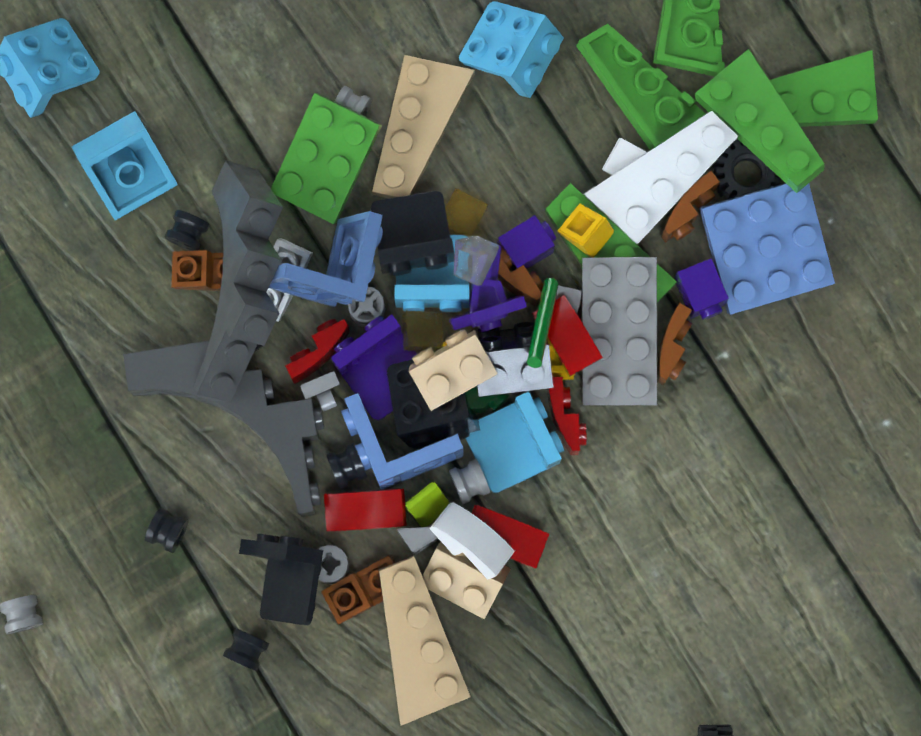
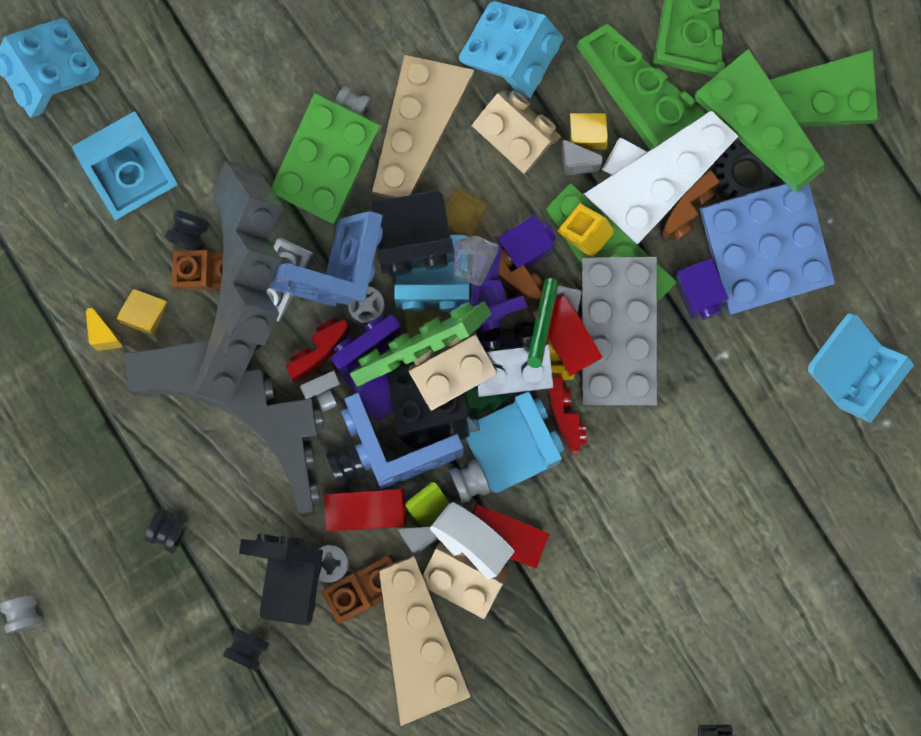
(99, 333): none -> yellow slope
(142, 312): none -> yellow slope
(433, 333): none -> bright green wing
(516, 129): none -> tan bracket
(579, 160): none -> light grey slope
(589, 130): none -> yellow slope
(669, 357): dark orange slope -> none
(858, 369): none -> medium azure bracket

